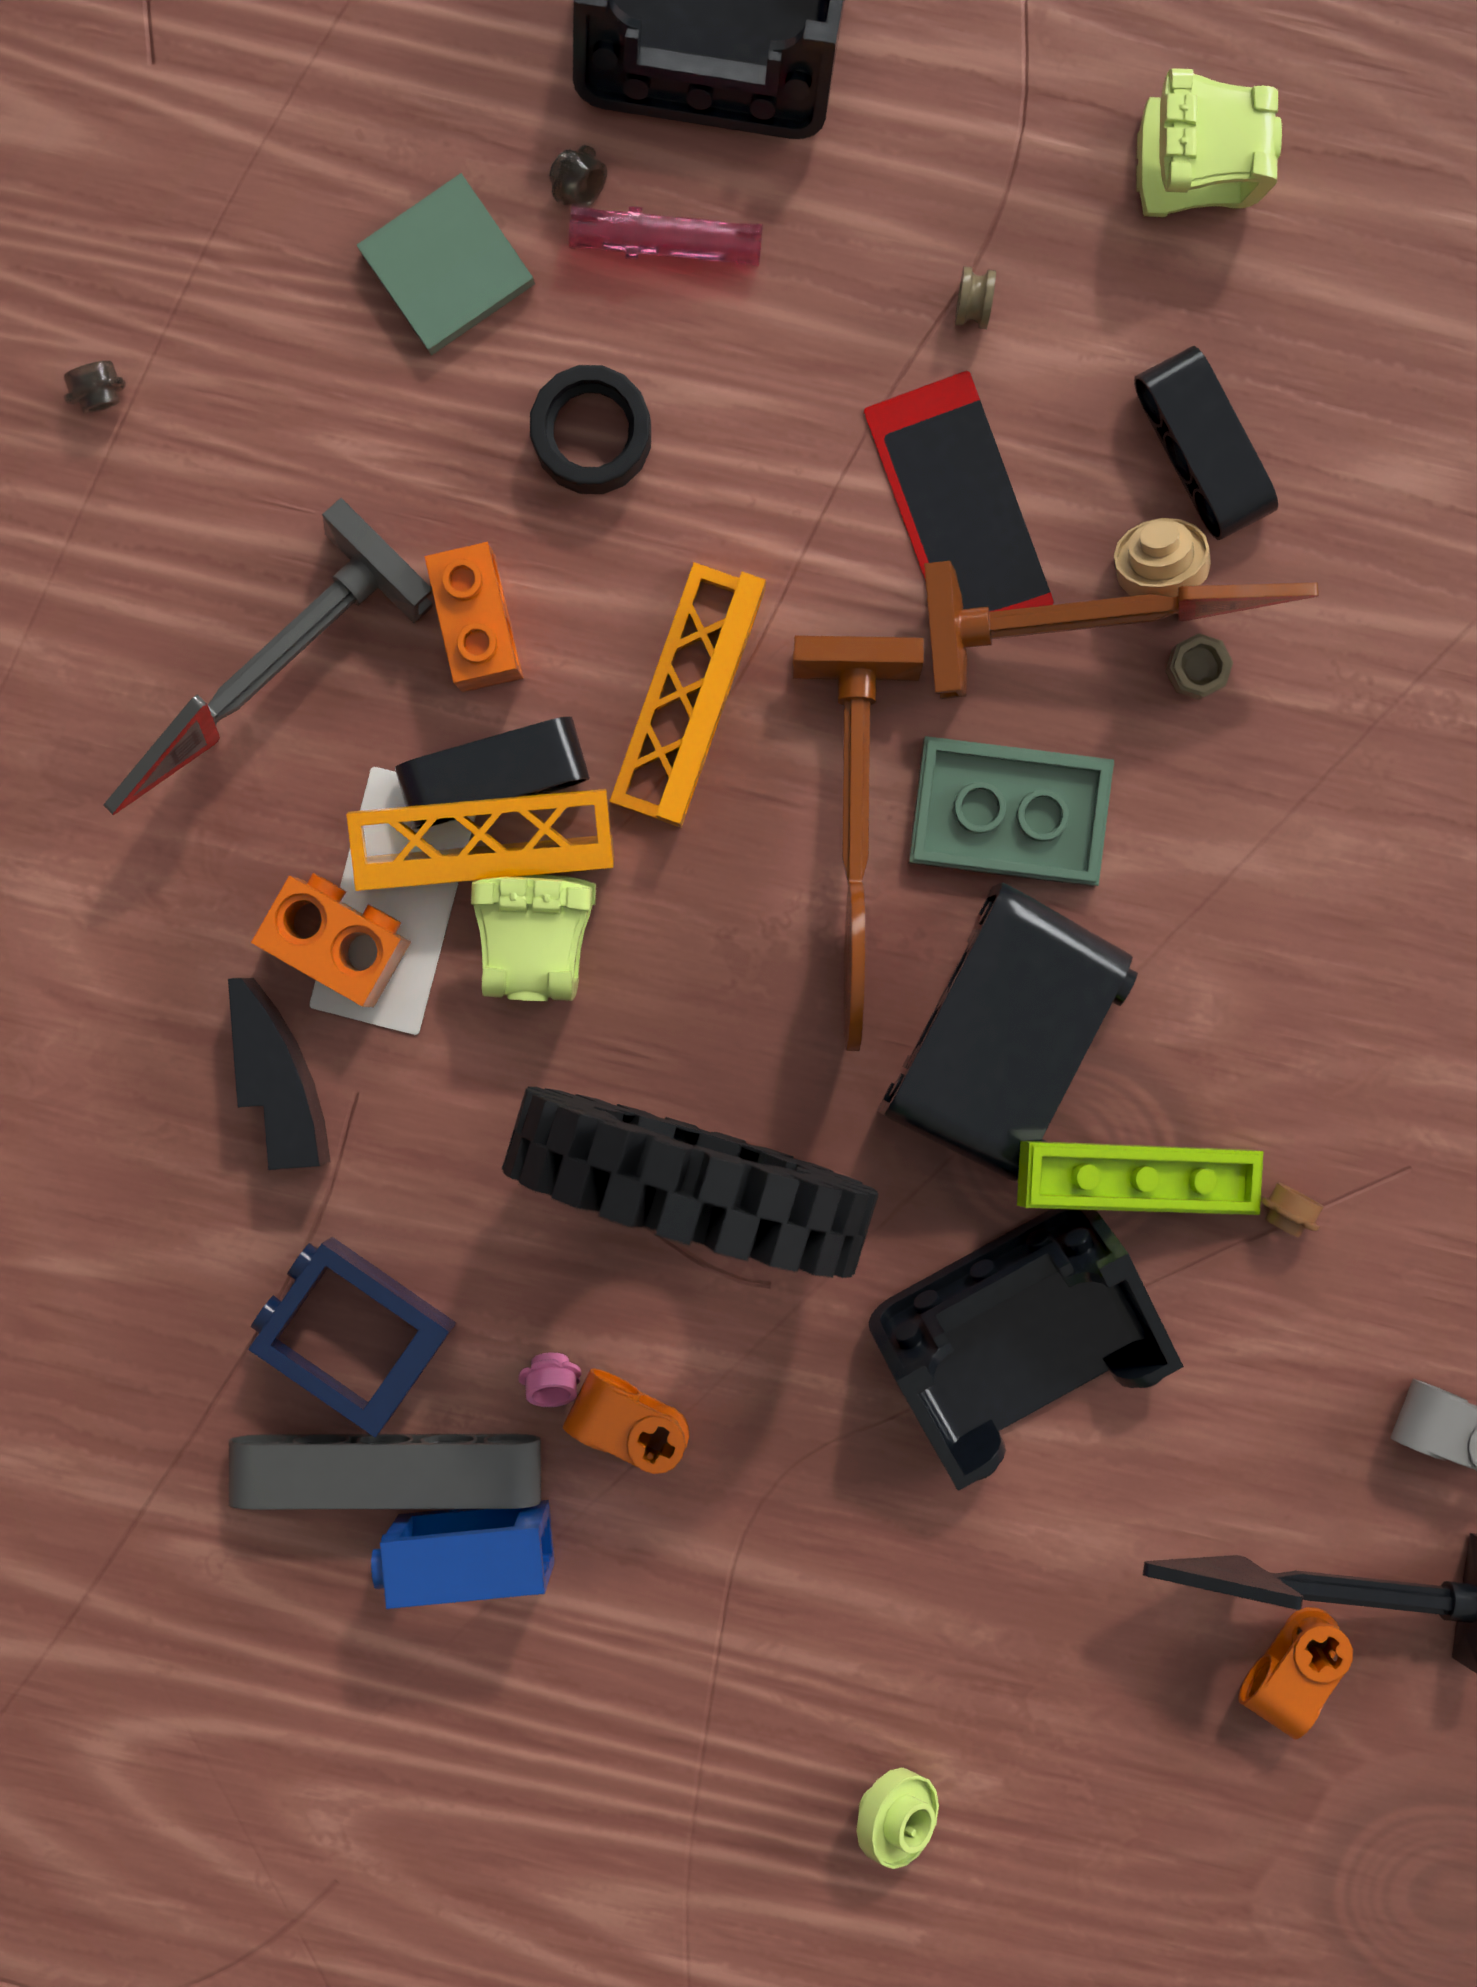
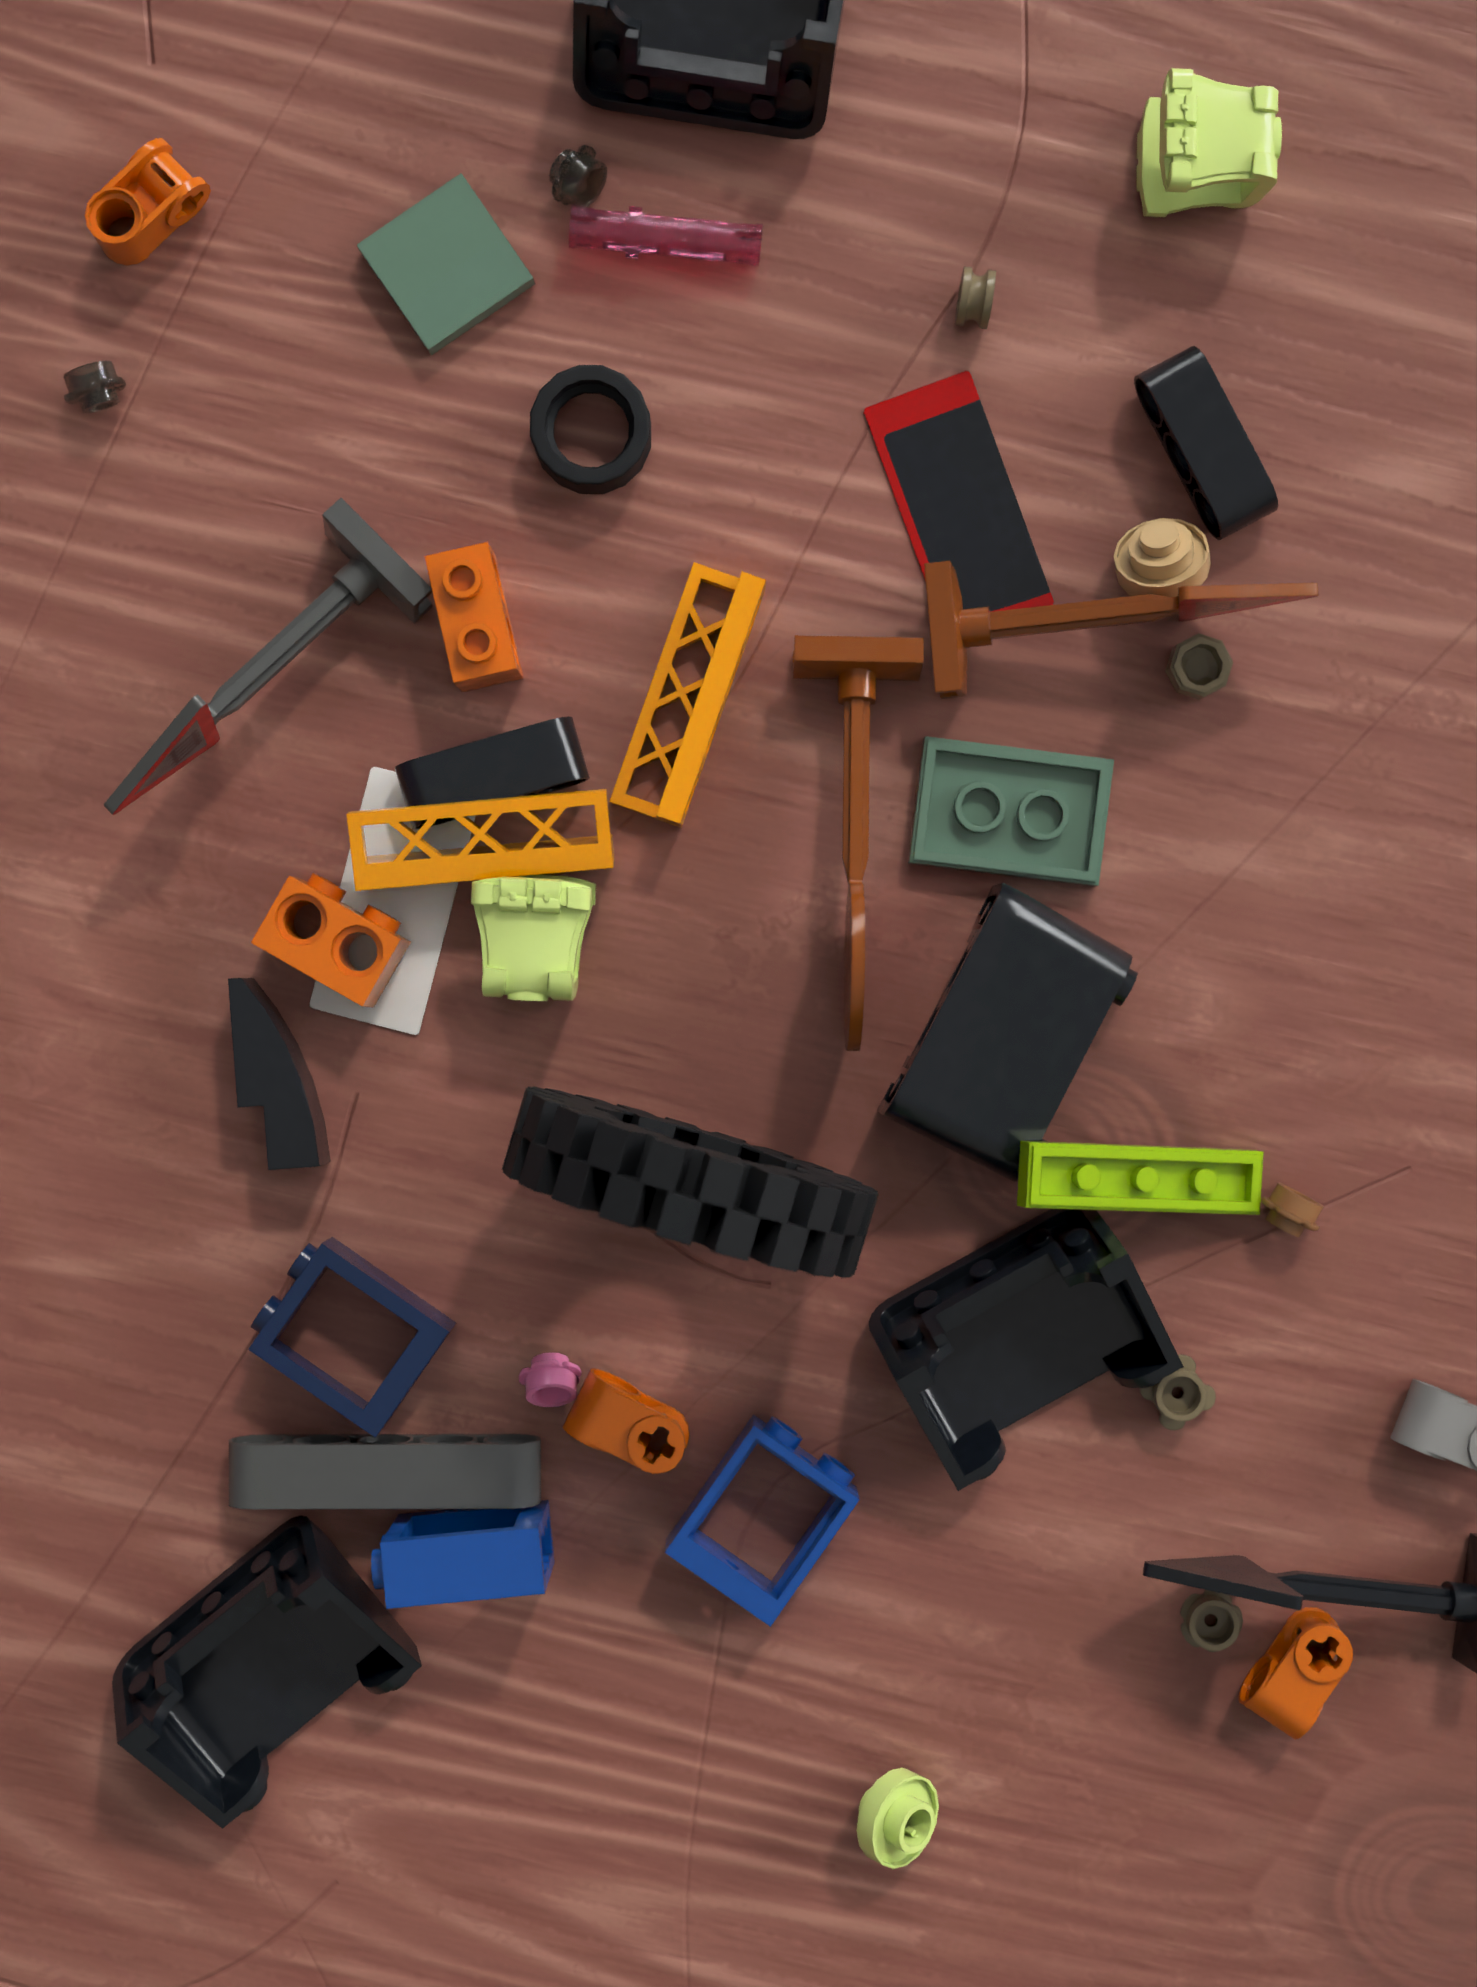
(144, 195): none -> orange piece
(253, 1666): none -> black windscreen
(729, 1573): none -> blue window
(1195, 1397): none -> dark tan plate
(1222, 1632): none -> dark tan plate

